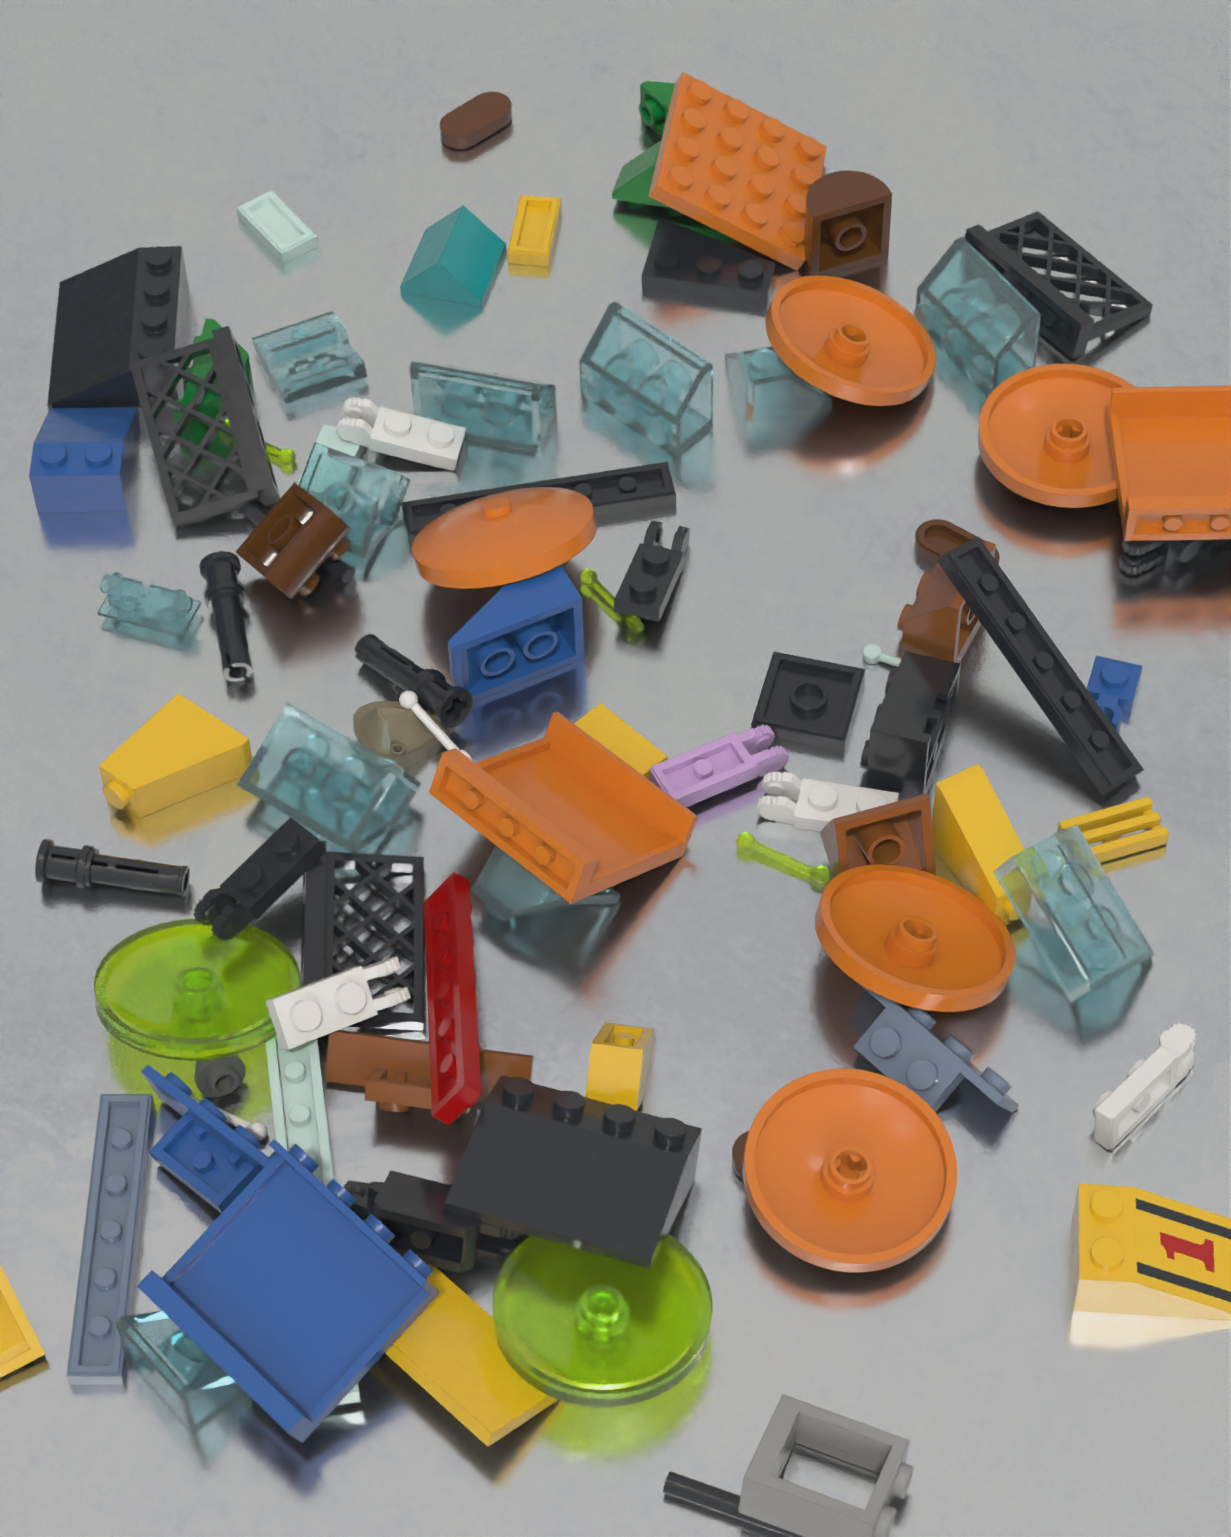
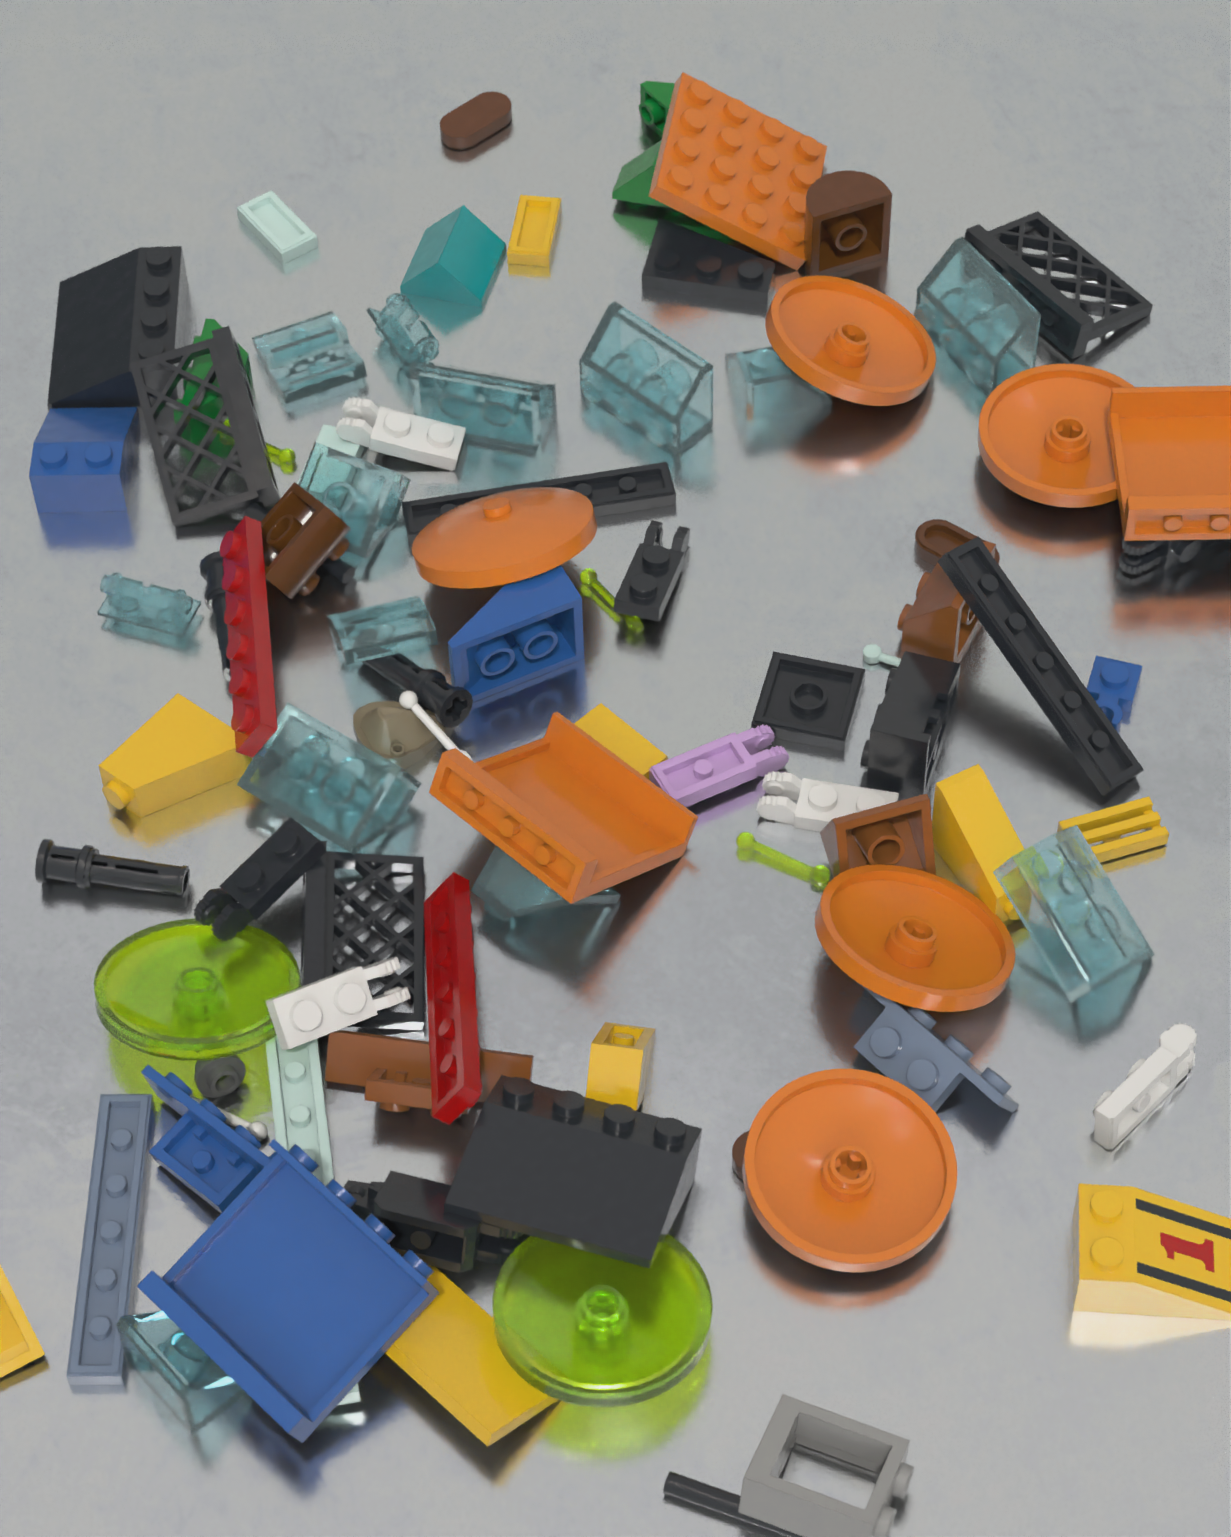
(248, 637): none -> red plate
(383, 629): none -> clear light blue slope
(395, 327): none -> clear light blue hinge

